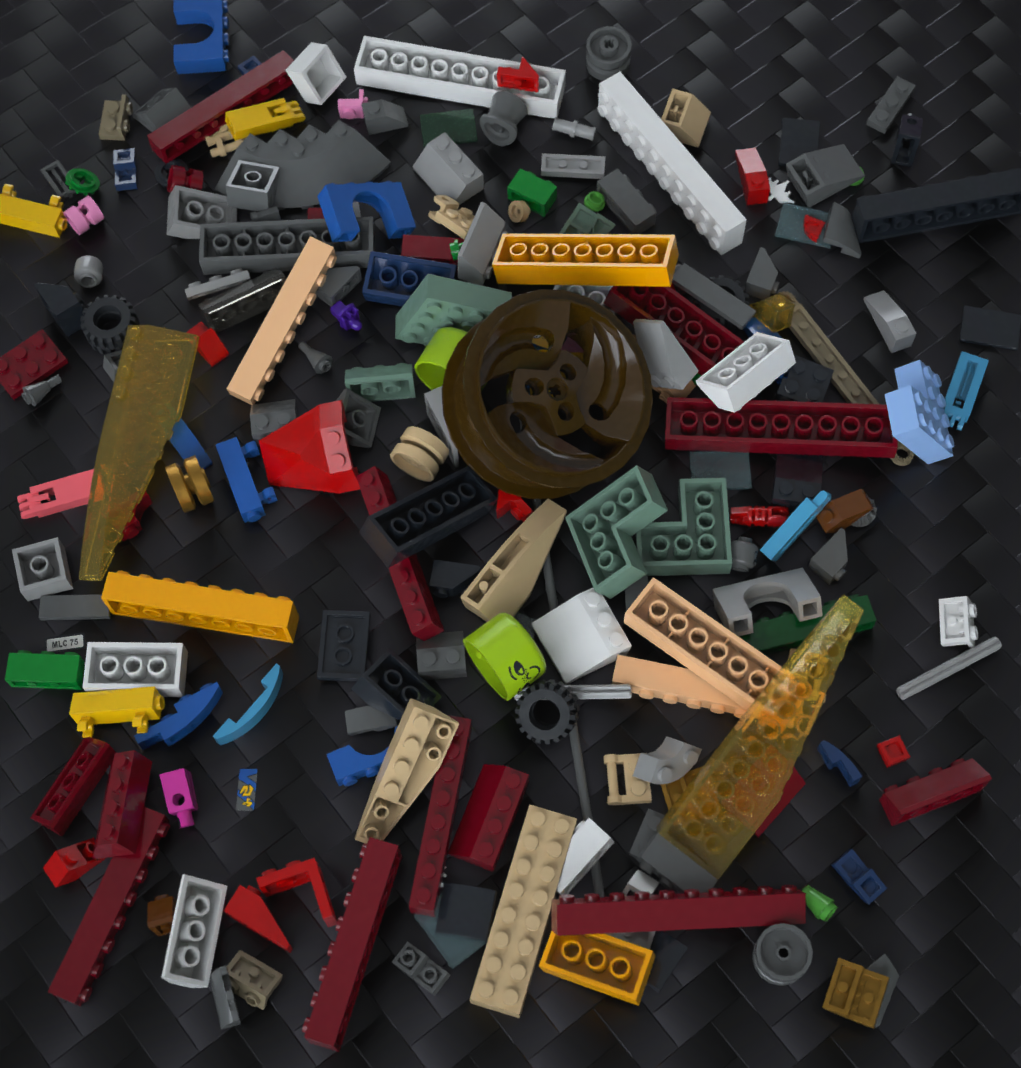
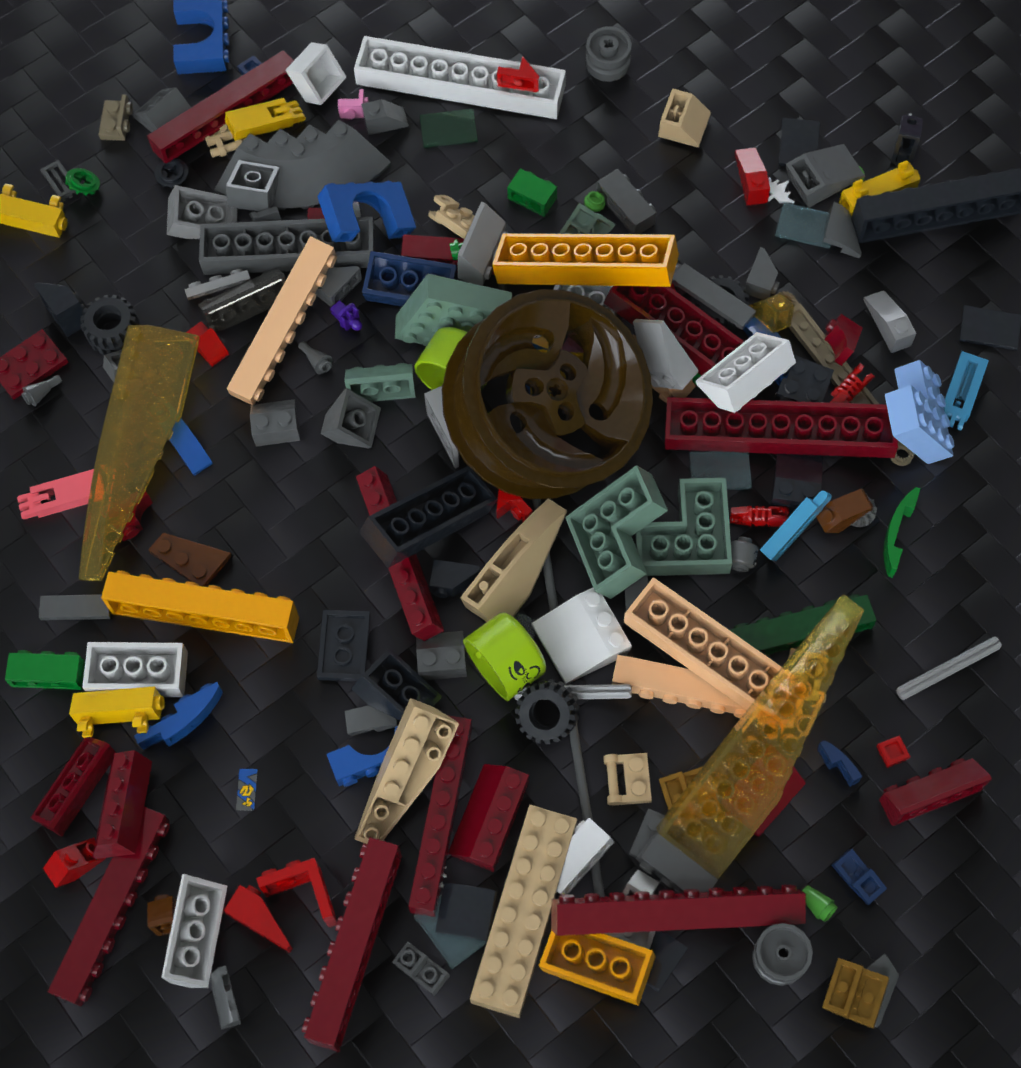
(42, 569): light grey brick -> none
(65, 642): sticker -> none
(76, 217): bright pink wheel -> none
(88, 271): light grey head -> none
(125, 169): dark blue slope -> none
(175, 786): dark pink torso -> none
(180, 177): dark red wheel -> none
(190, 559): none -> reddish brown wing
(191, 483): pearl gold wheel -> none
(231, 731): dark azure slope -> none
(241, 481): blue brick -> none
(252, 979): dark tan bracket -> none
(311, 452): red wedge -> none
(419, 453): tan wheel -> none
(448, 170): light grey slope -> none
(503, 118): dark grey hat -> none
(518, 211): tan tile -> none
(573, 128): light grey pin -> none
(573, 166): light grey plate -> none
(667, 763): light grey brick -> none
(671, 164): white brick -> none
(788, 587): light grey arch -> none
(813, 227): red tile -> none
(831, 559): dark grey slope -> none
(843, 337): none -> dark red arch
(850, 386): none -> red hinge
(891, 105): dark grey plate -> none
(891, 553): none -> green slope
(894, 180): none -> yellow brick
(957, 621): white bracket -> none

